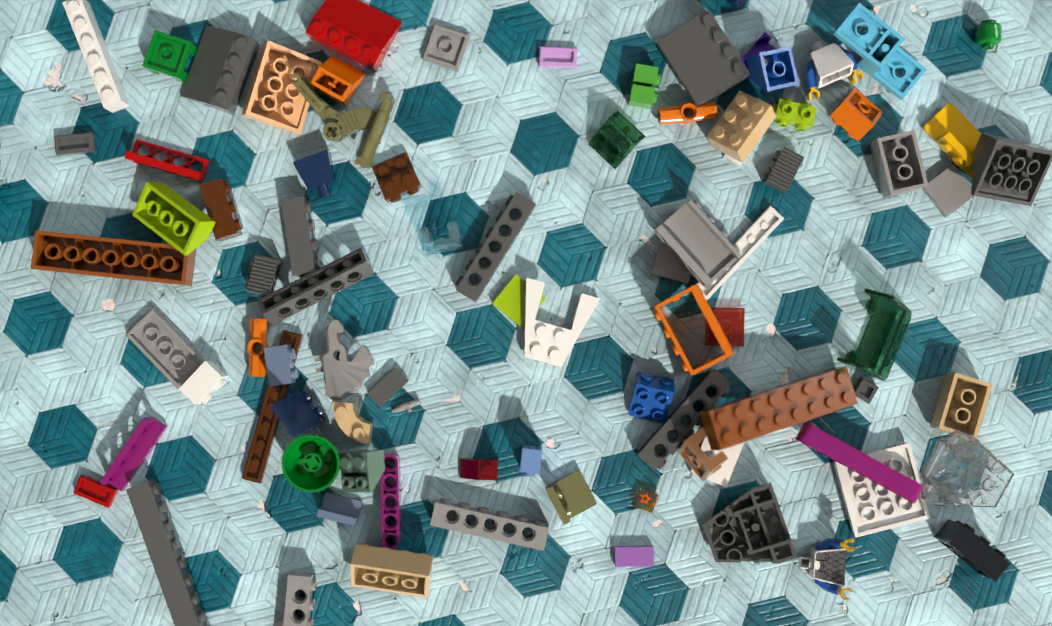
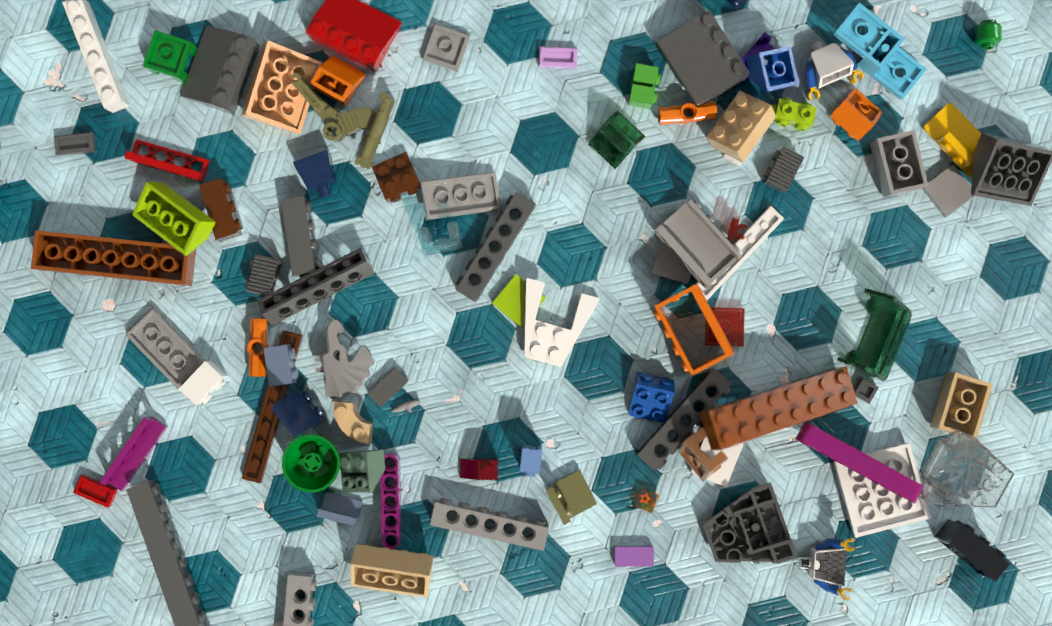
(460, 195): none -> light grey tile
(734, 230): none -> clear red tile

